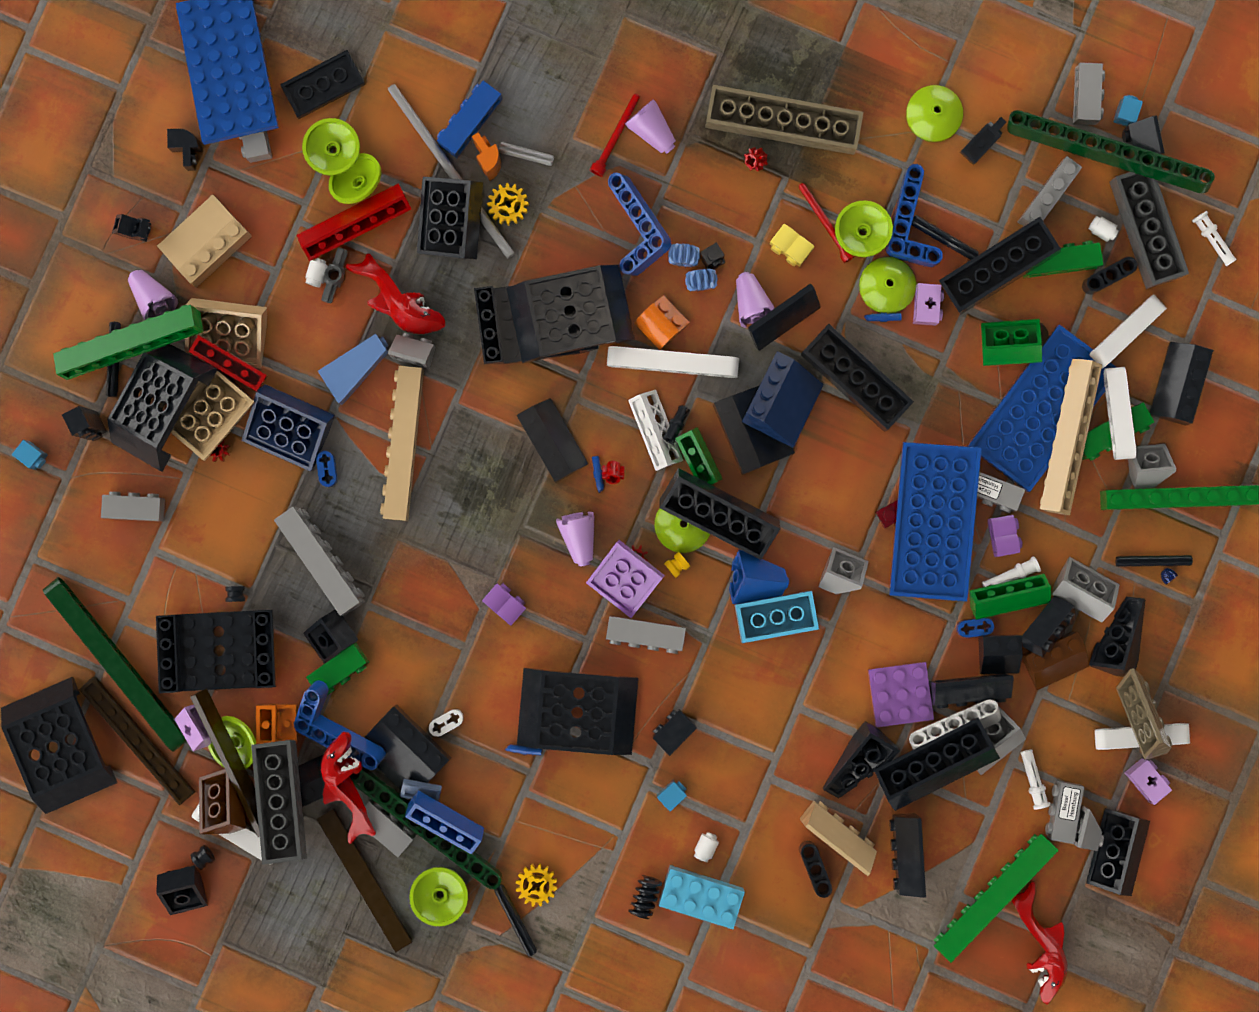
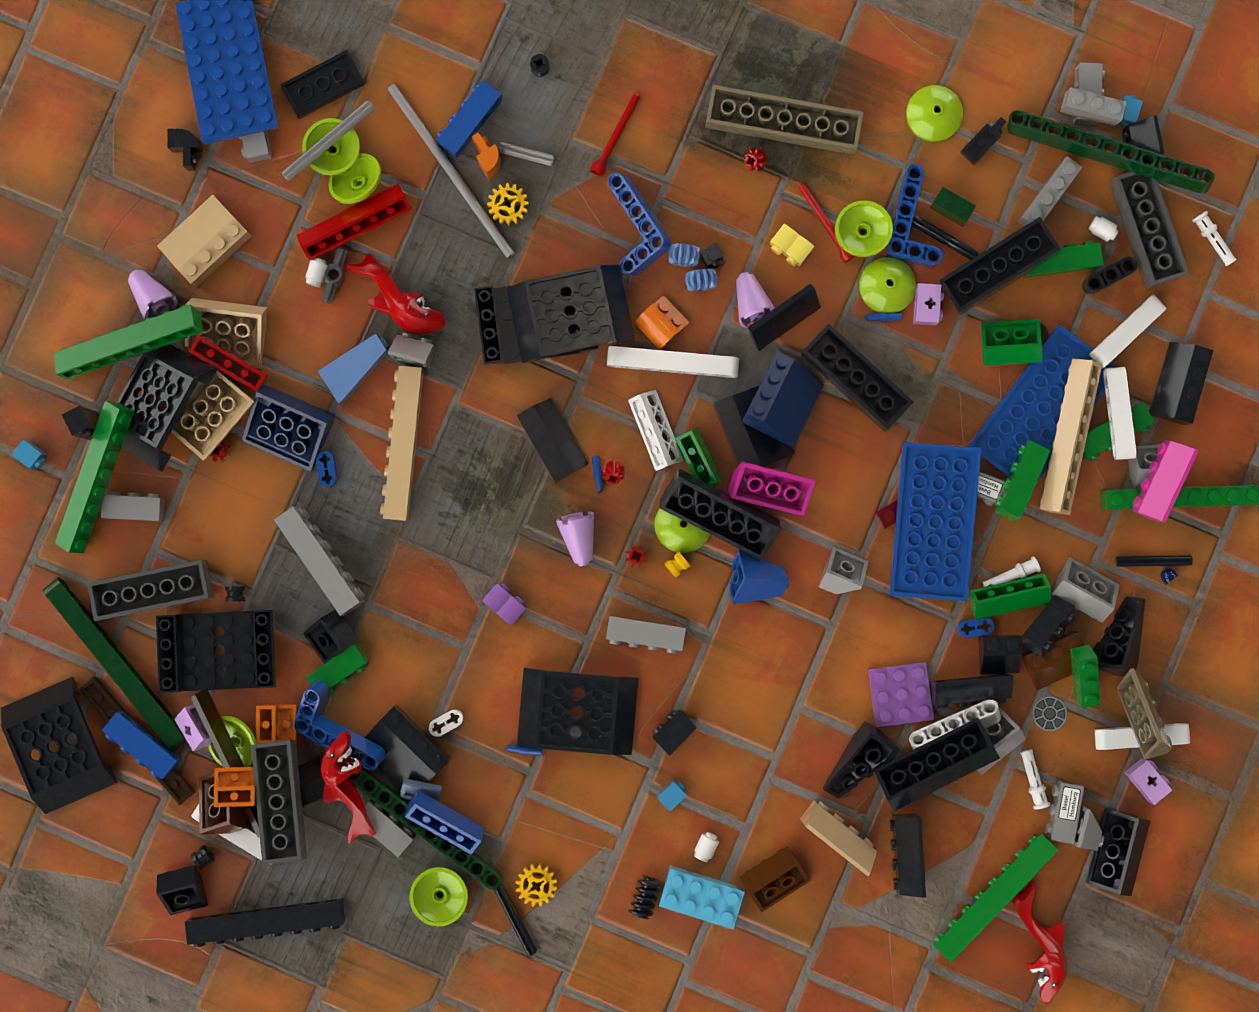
(94, 477): none -> green brick
(112, 370): black axle -> none
(131, 227): black brick -> none
(141, 744): none -> blue brick
(150, 590): none -> dark grey brick
(234, 787): none -> orange brick
(265, 921): none -> black brick
(328, 140): none -> light grey axle
(364, 881): dark brown tile -> none
(449, 217): black slope -> none
(539, 69): none -> black wheel
(625, 578): medium lavender plate -> none
(652, 127): lavender cone -> none
(676, 424): black pin -> none
(771, 488): none -> dark pink slope
(774, 878): none -> reddish brown slope
(776, 617): medium azure brick -> none
(821, 876): black beam -> none
(952, 206): none -> dark green brick
(1004, 535): medium lavender brick -> none
(1022, 481): none -> green brick
(1049, 713): none -> sticker
(1085, 676): none -> green brick
(1093, 106): none -> light grey brick
(1164, 481): none -> slope

